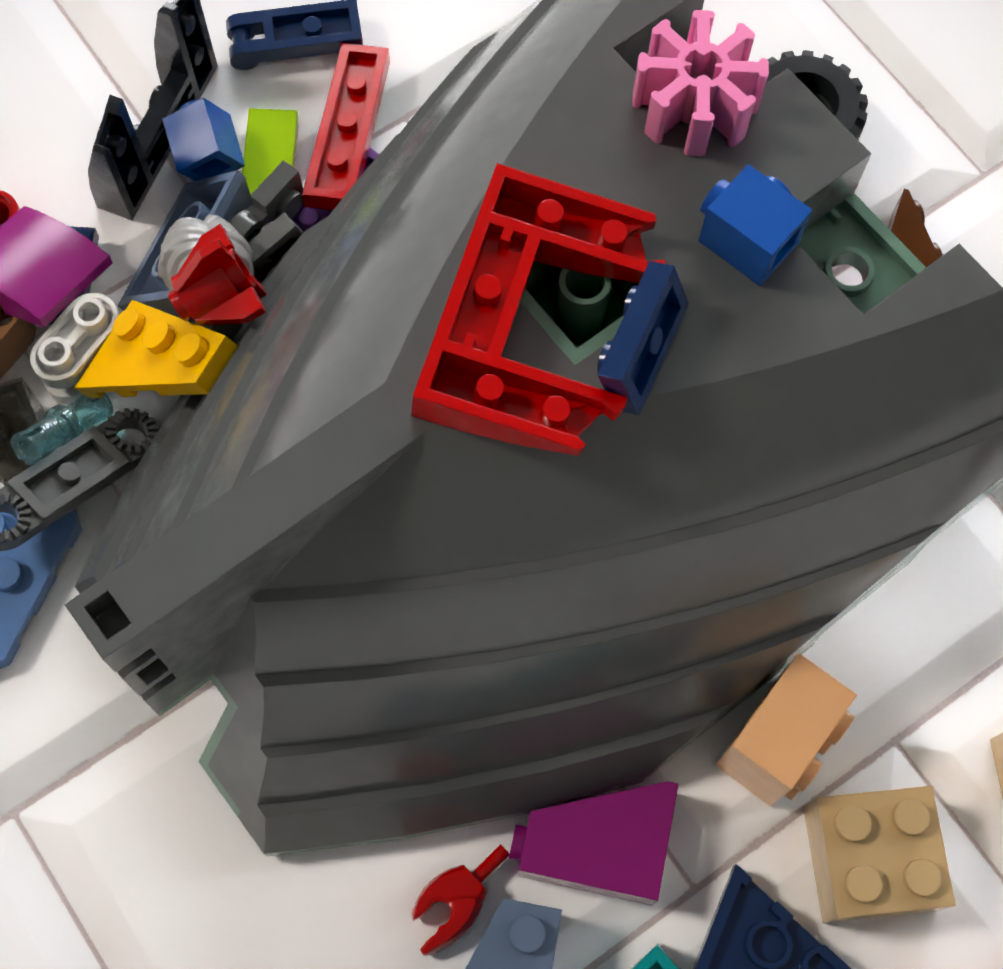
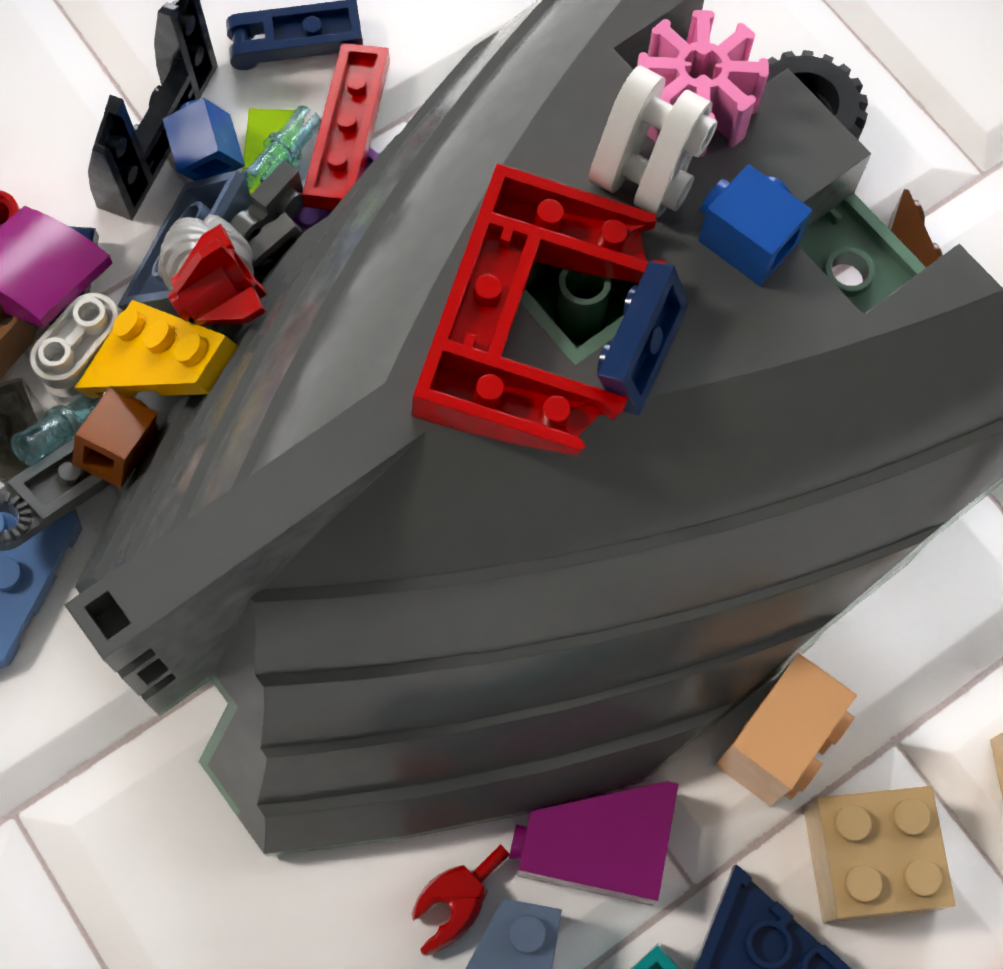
(114, 437): none -> dark orange brick
(283, 145): none -> clear light blue pin
(683, 134): none -> white brick

